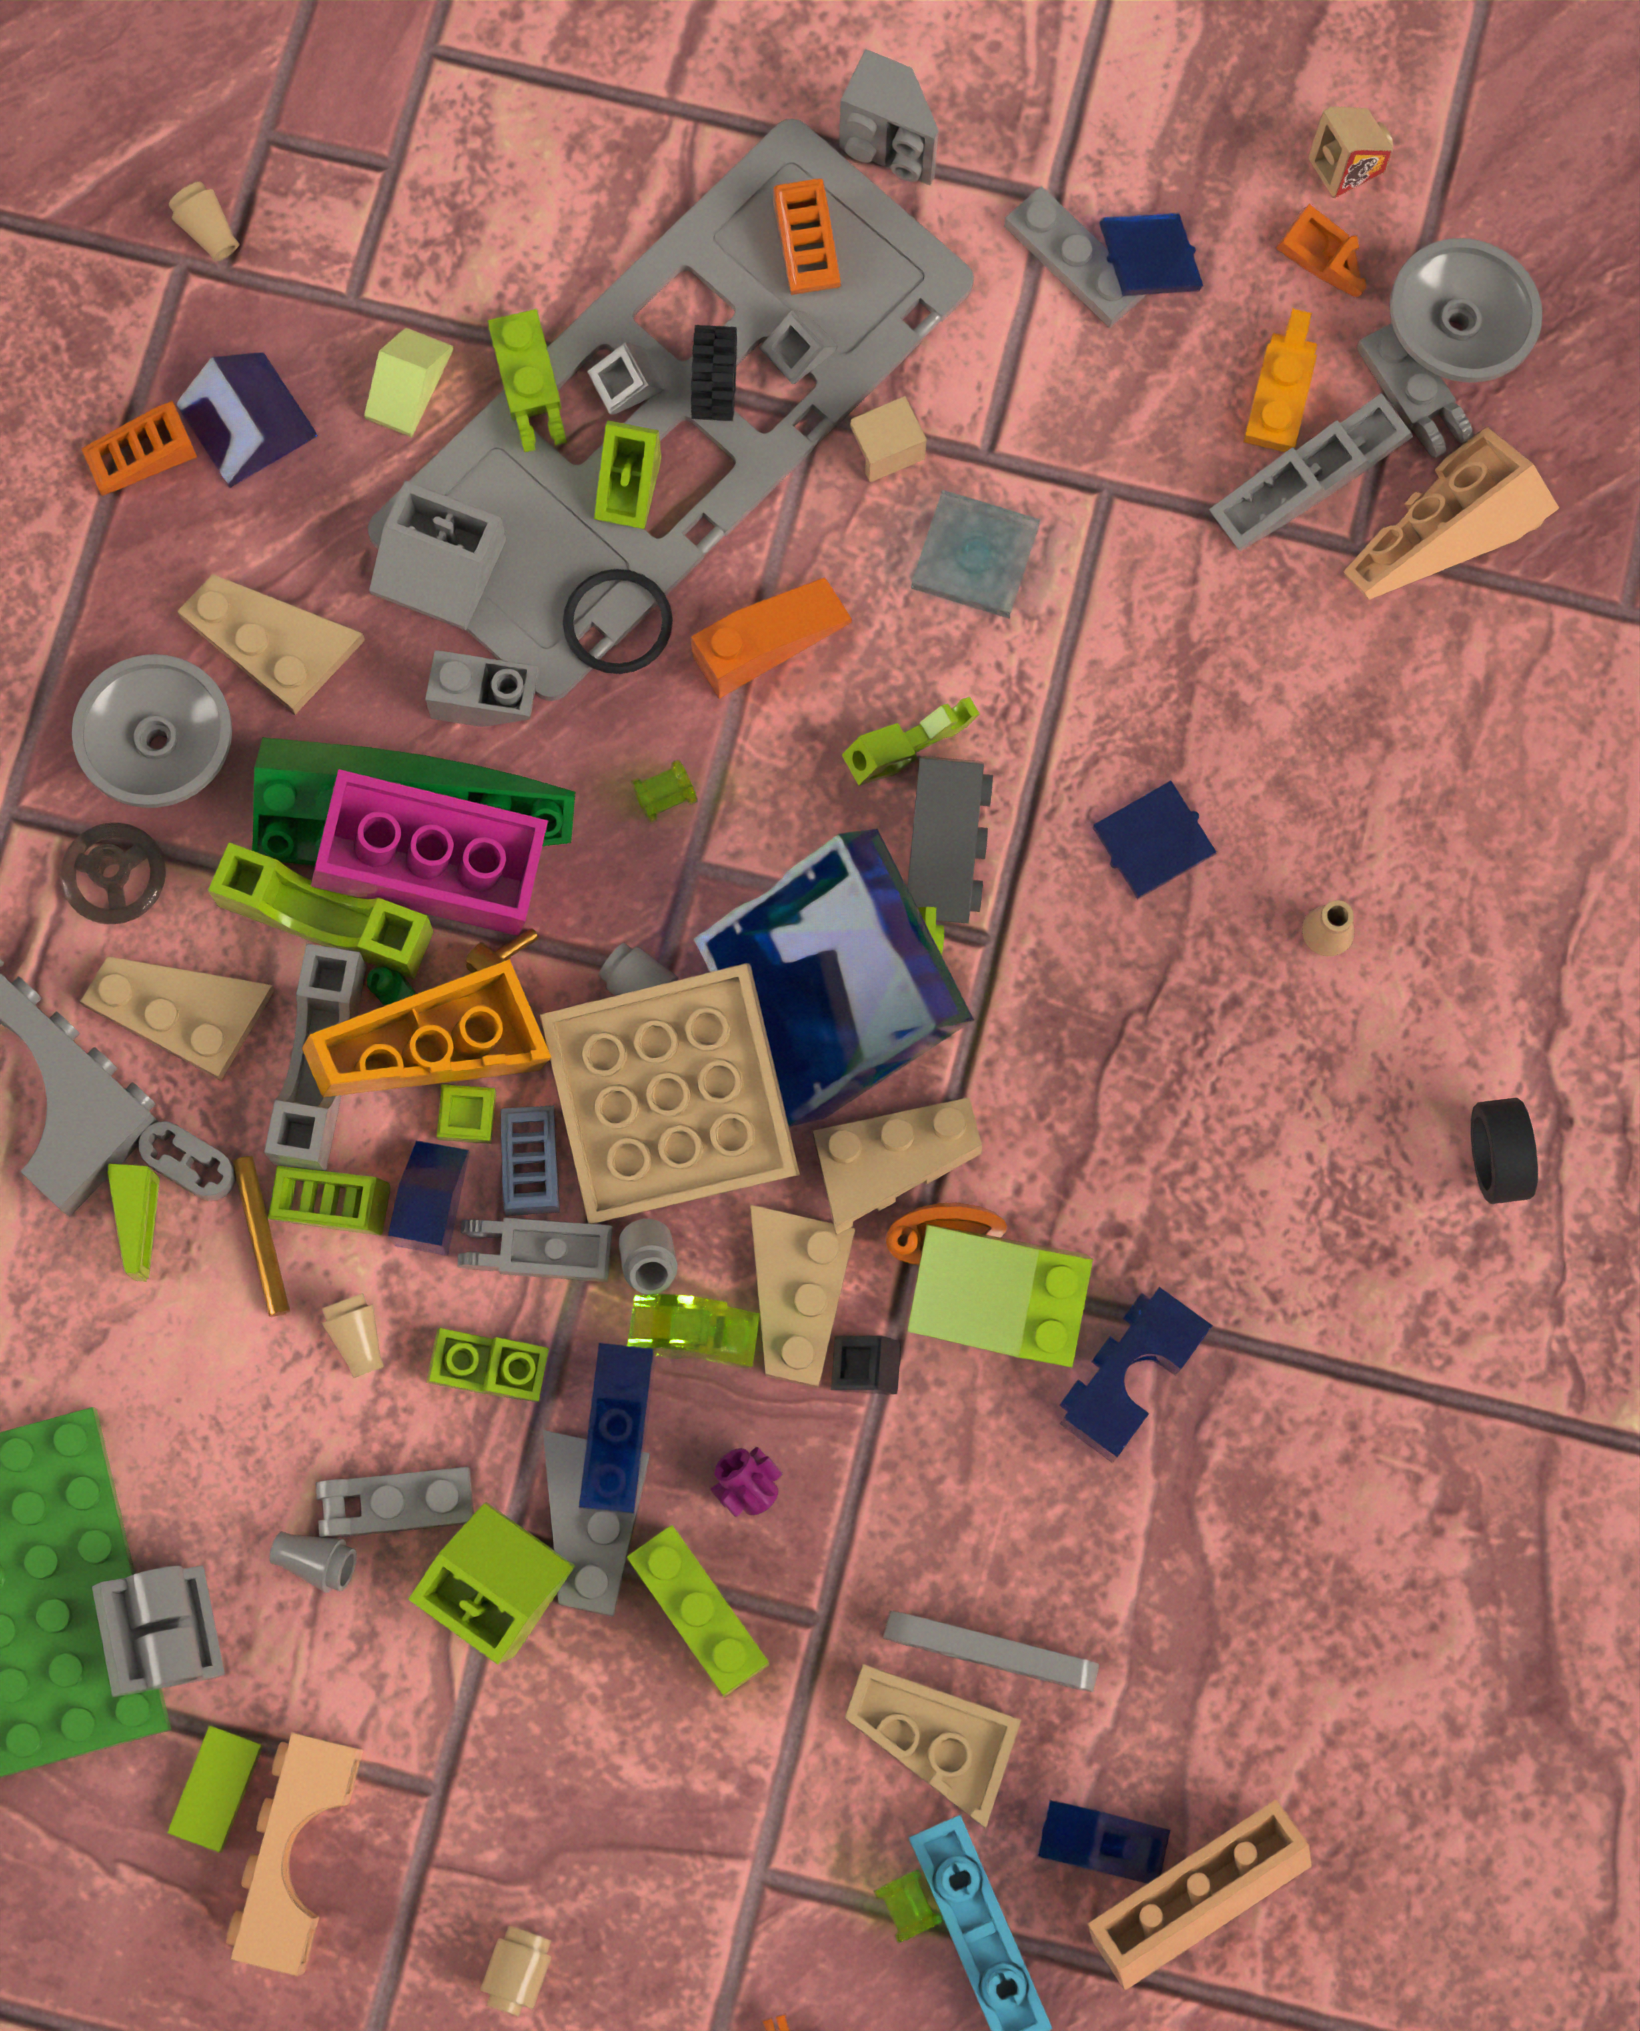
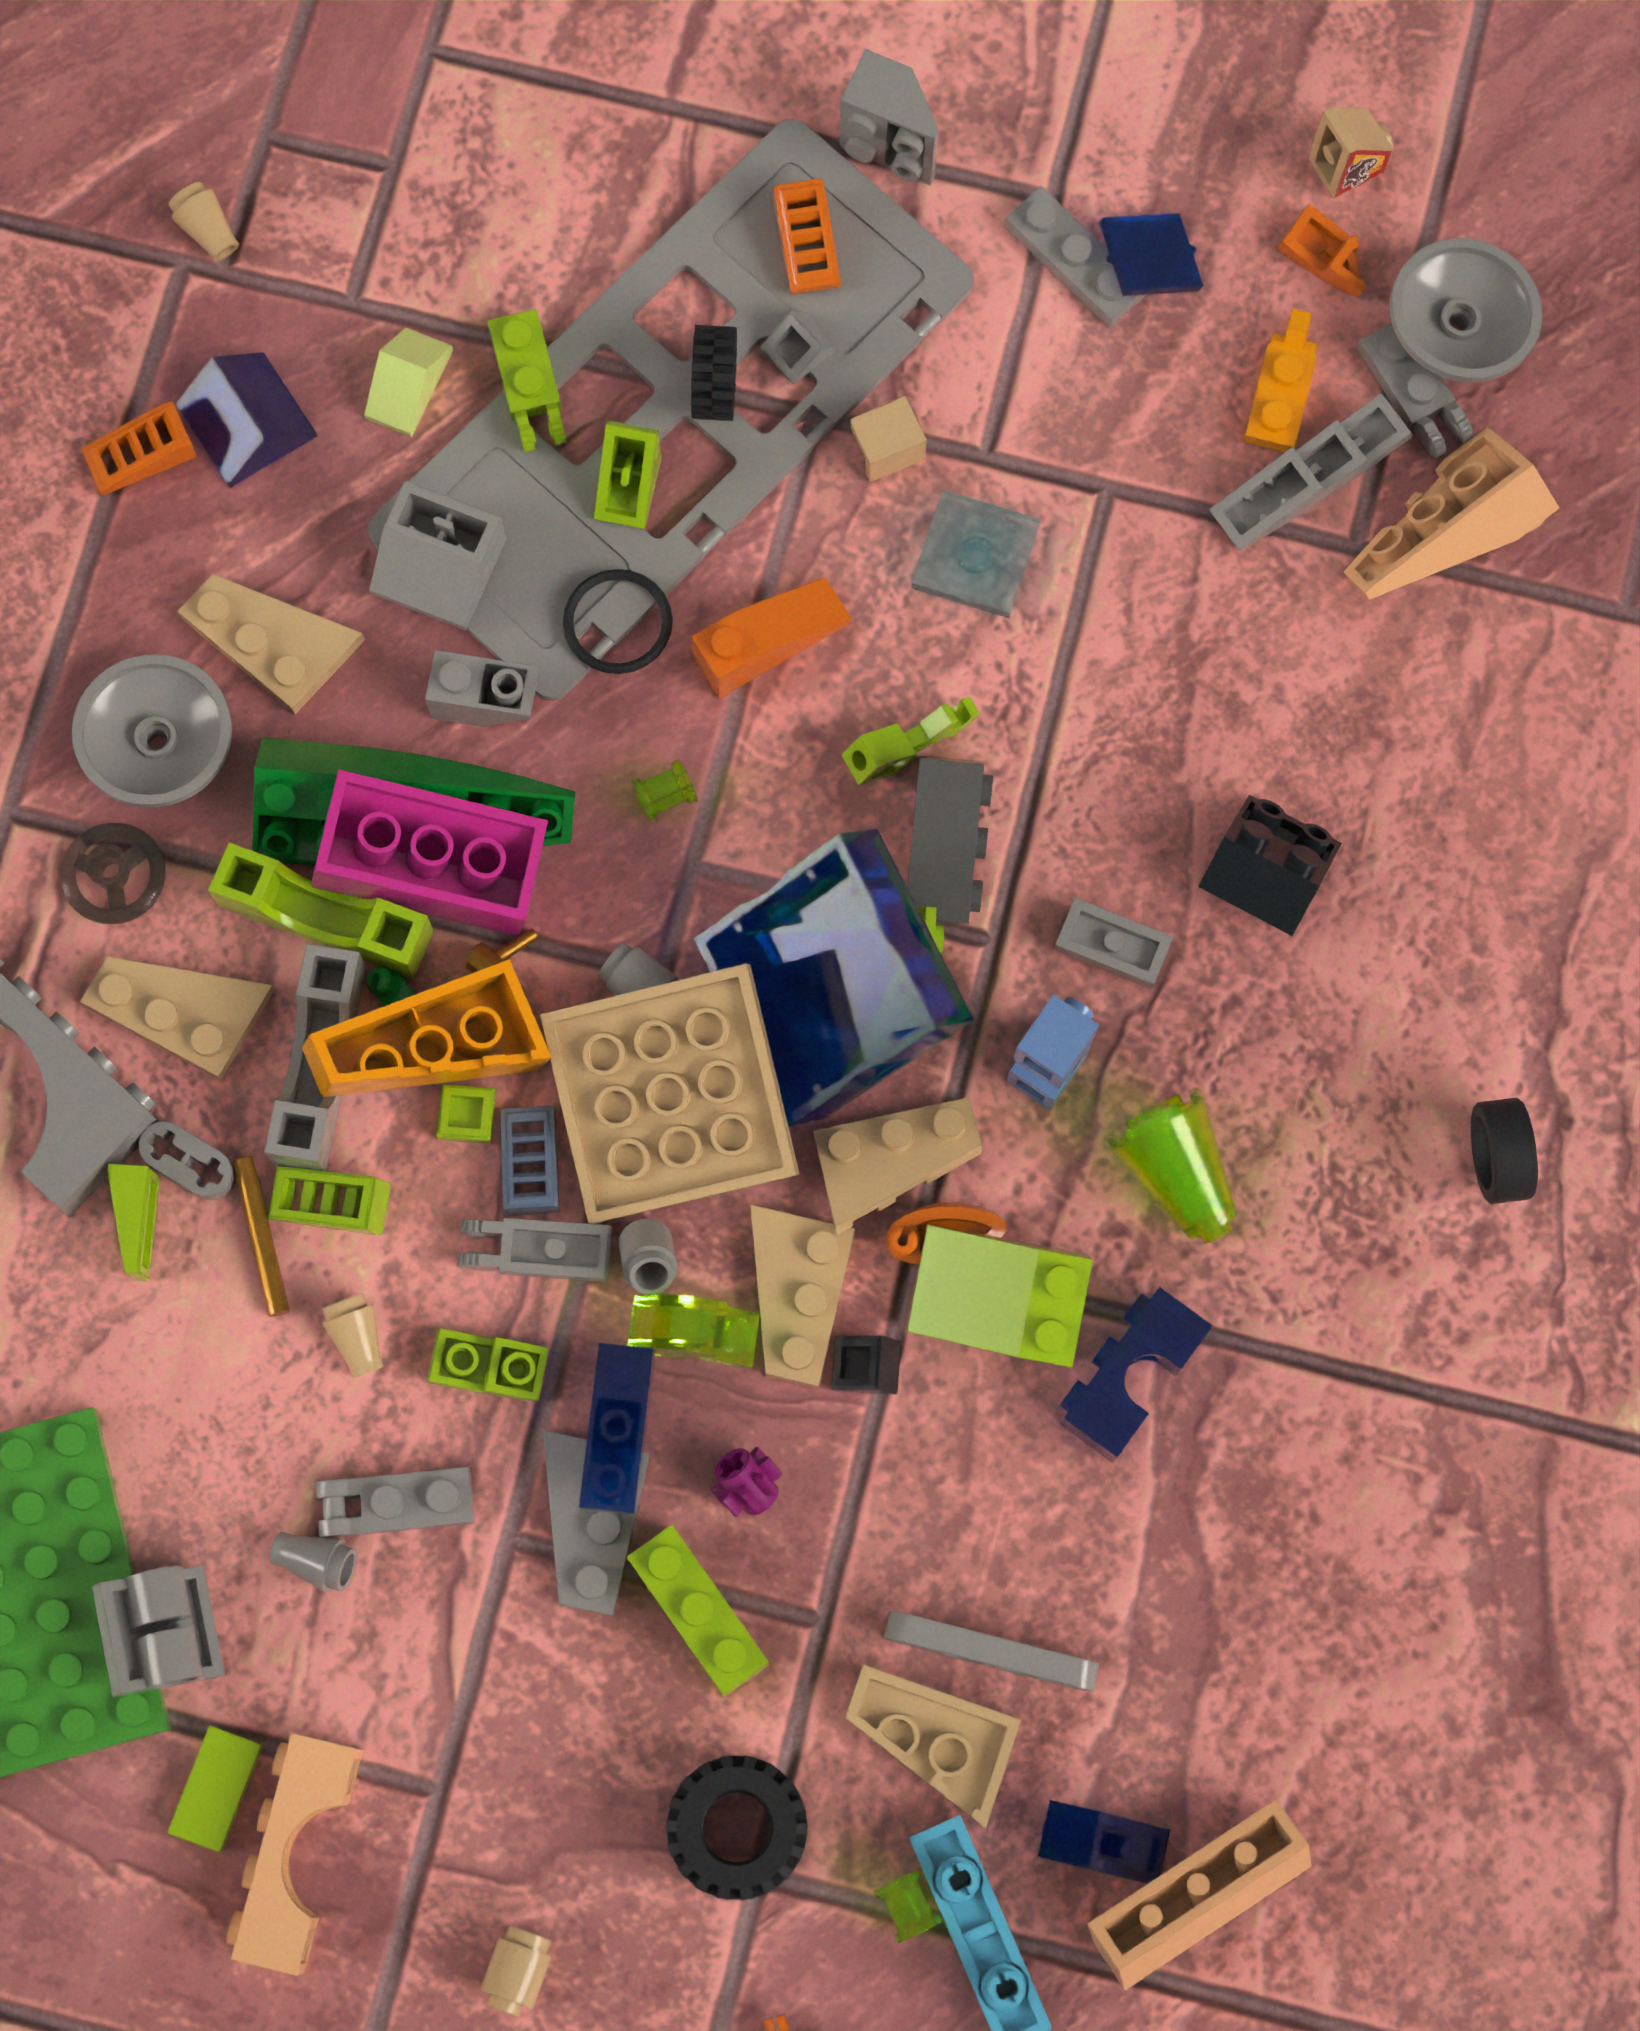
(428, 1198): clear blue slope -> none
(492, 1583): lime slope -> none
(625, 378): light grey slope -> none
(686, 1827): none -> black tyre
(1053, 1050): none -> medium blue arch
(1113, 943): none -> light grey plate
(1154, 839): clear blue piece -> none
(1179, 1165): none -> clear neon green cone
(1270, 864): none -> black slope
(1322, 935): tan cone -> none

